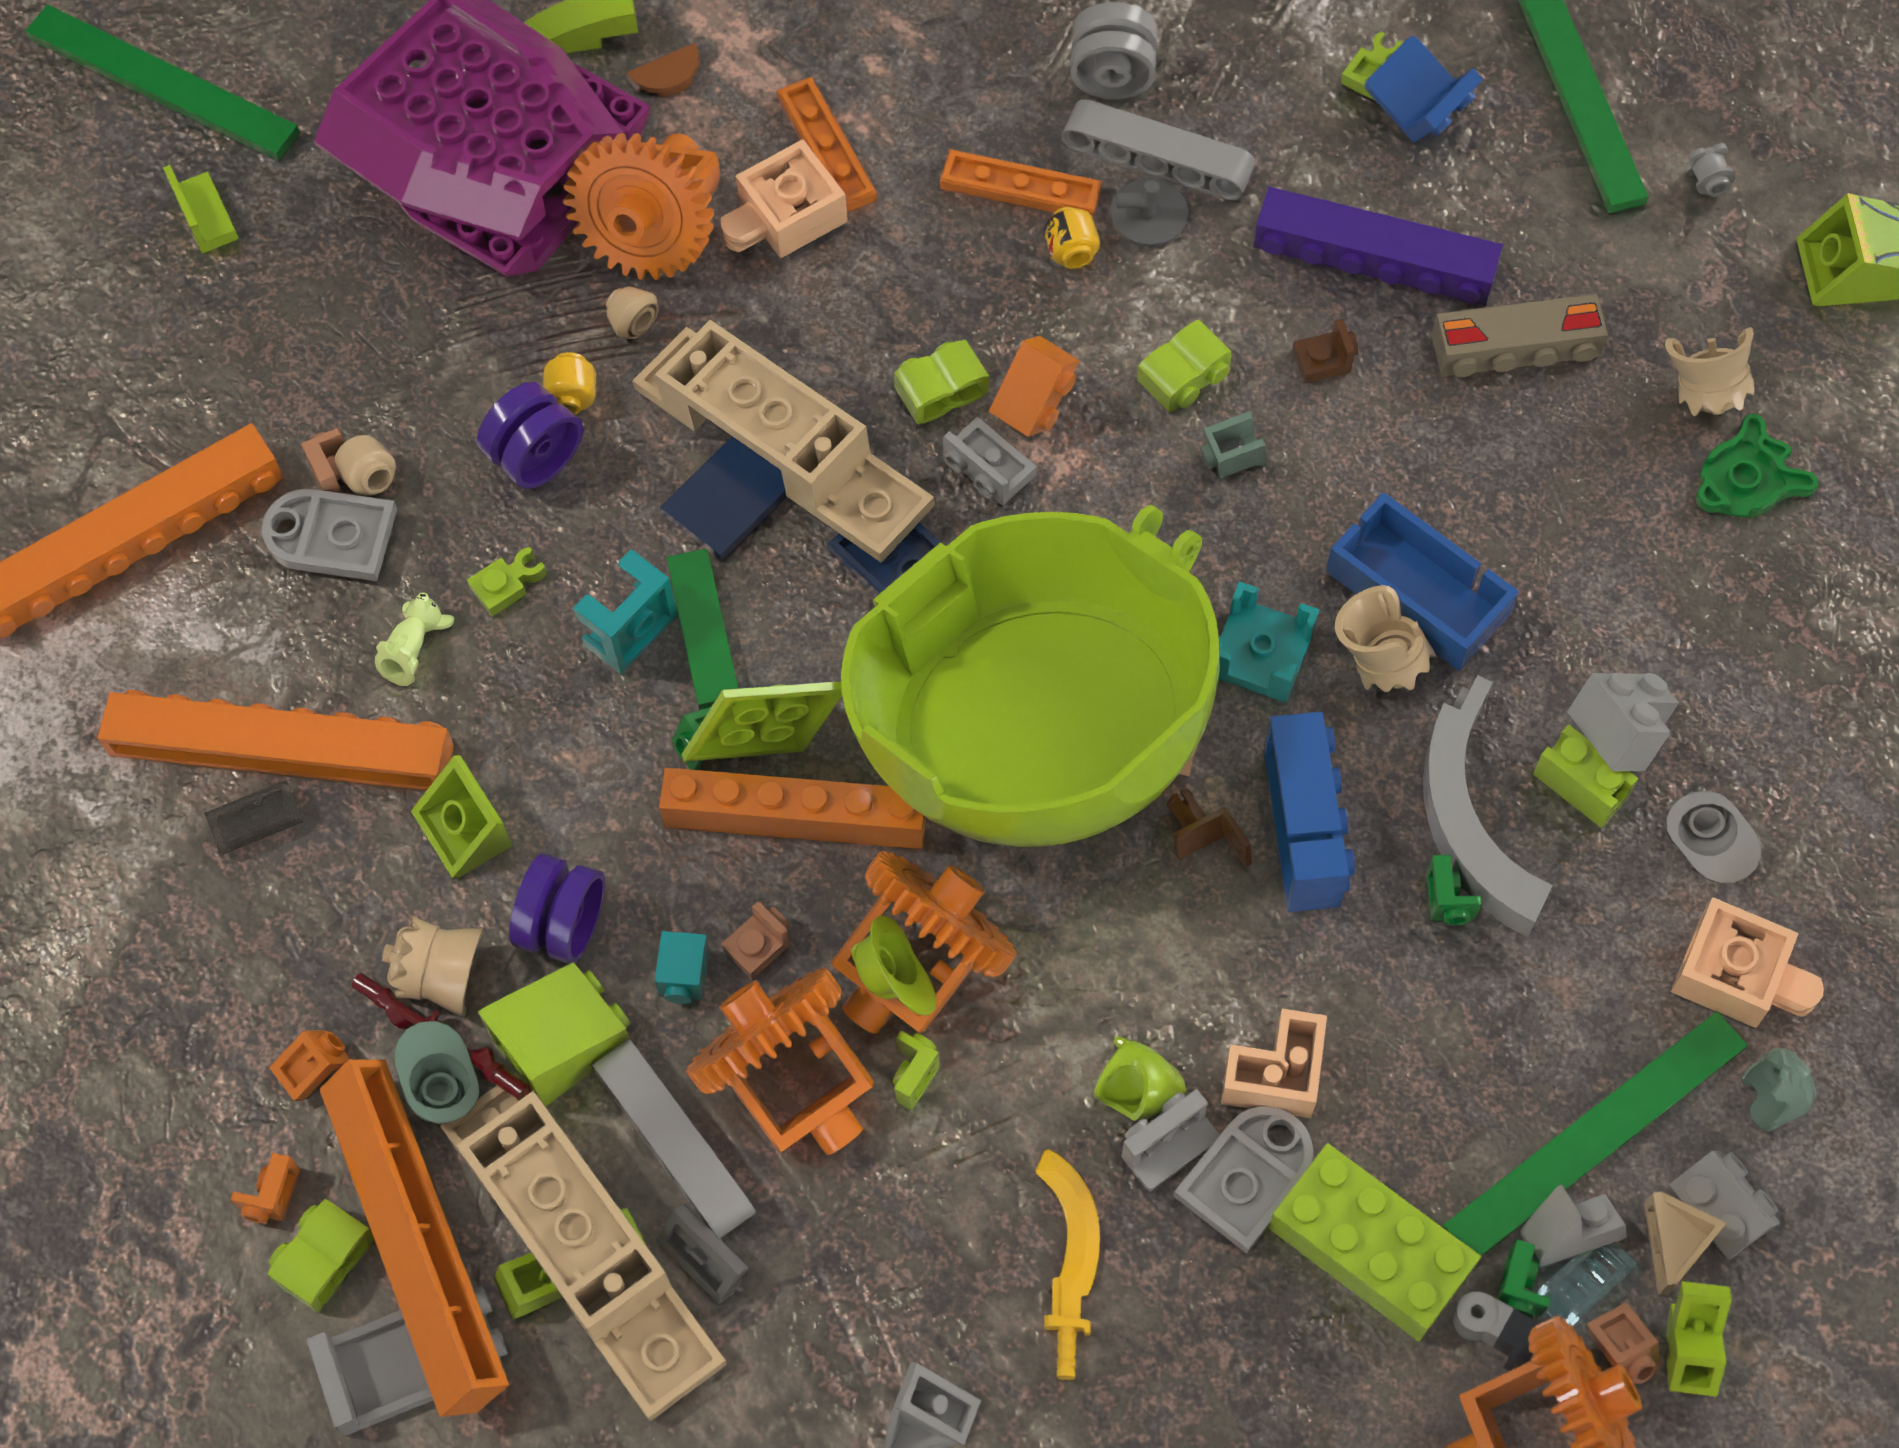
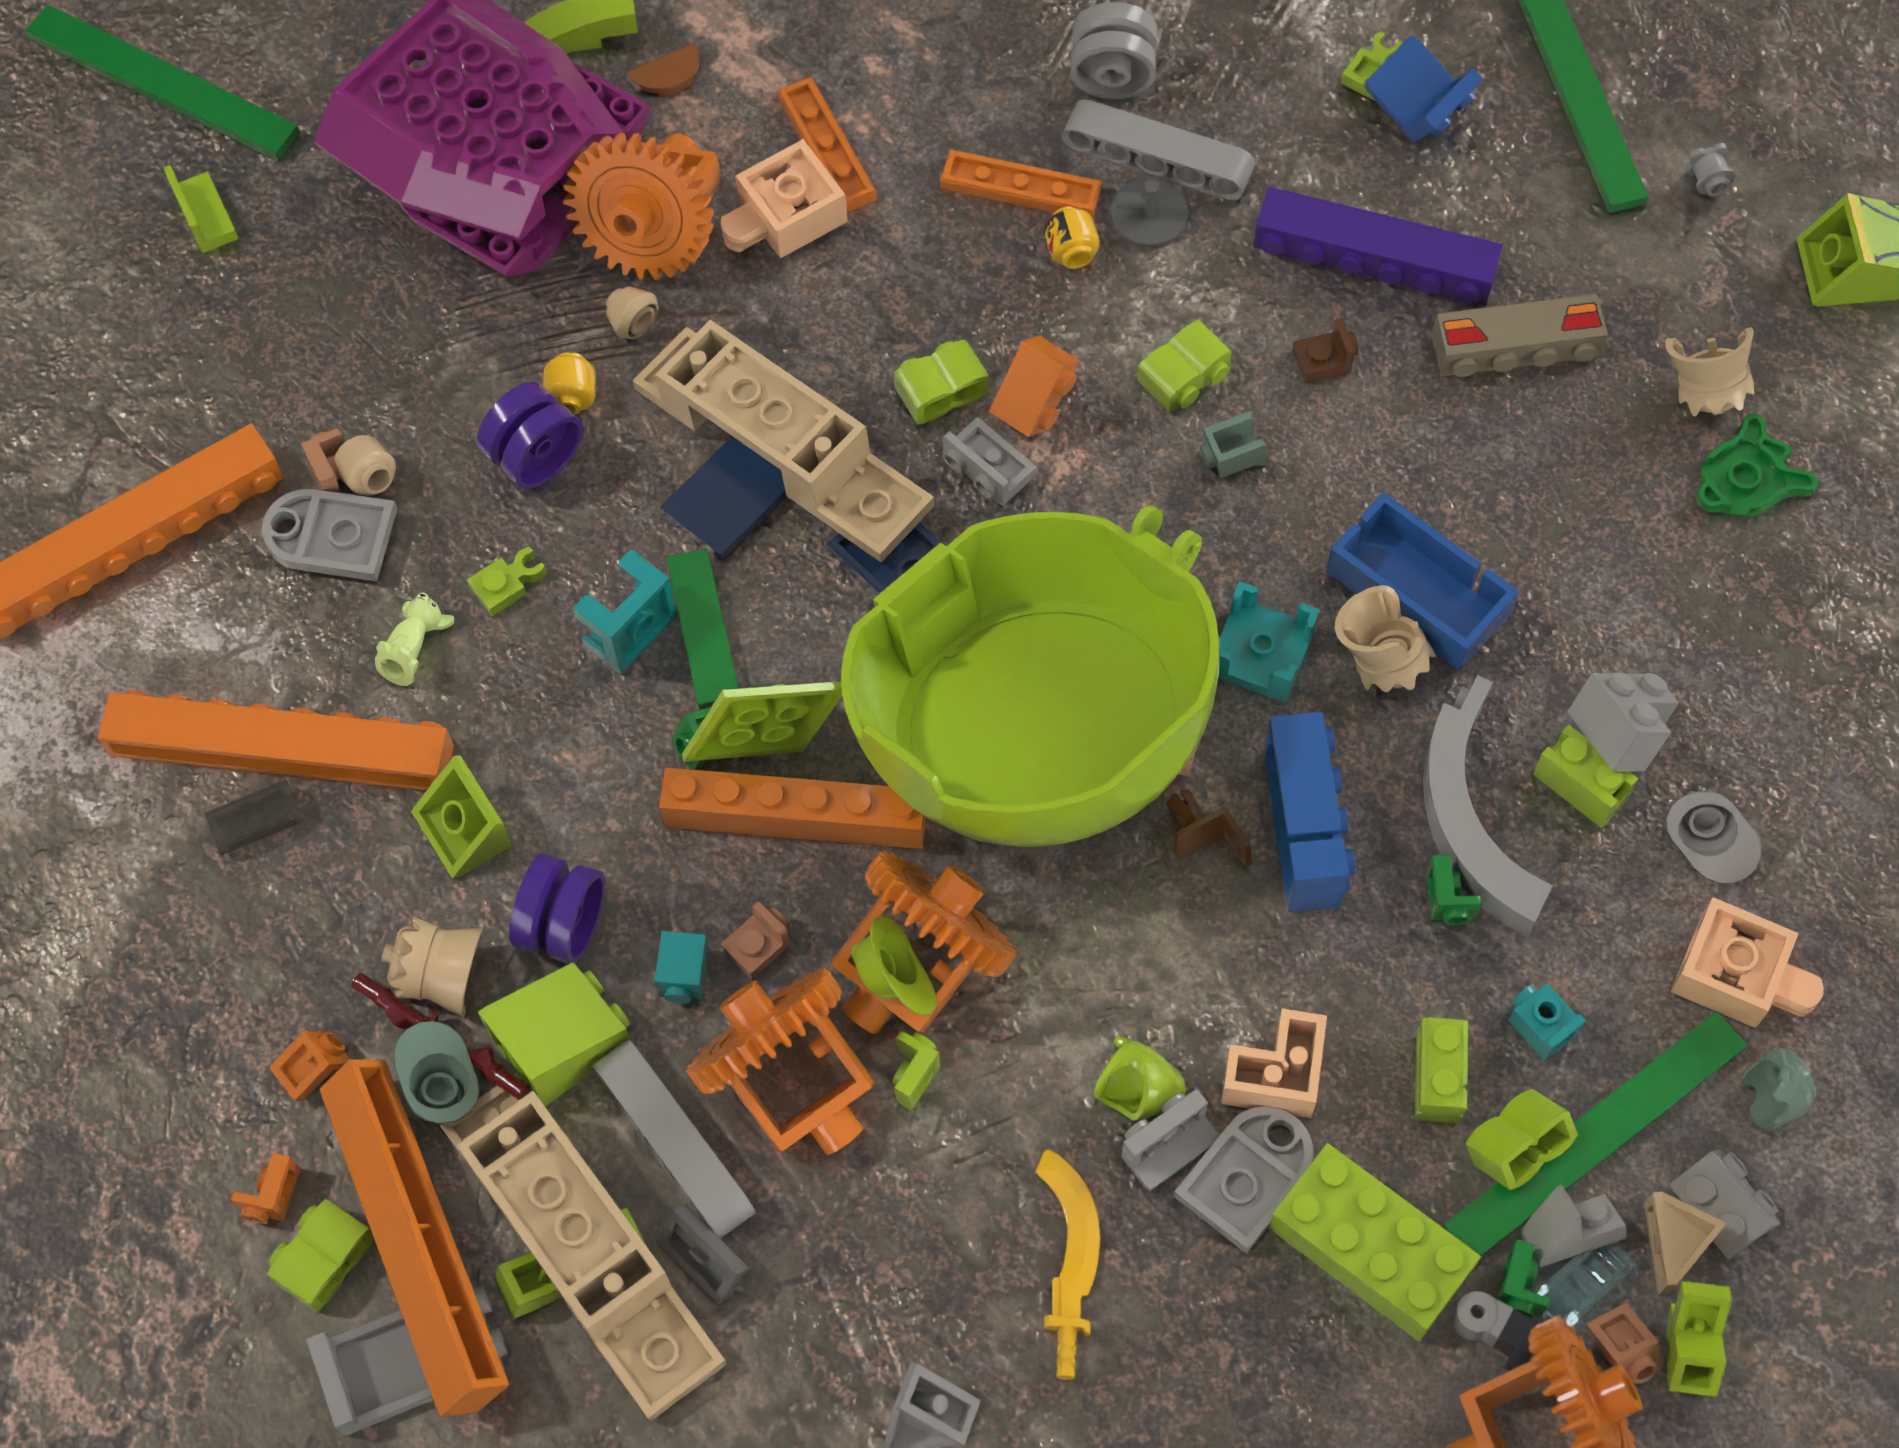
(1441, 1070): none -> lime brick
(1521, 1139): none -> lime brick
(1544, 1034): none -> teal brick

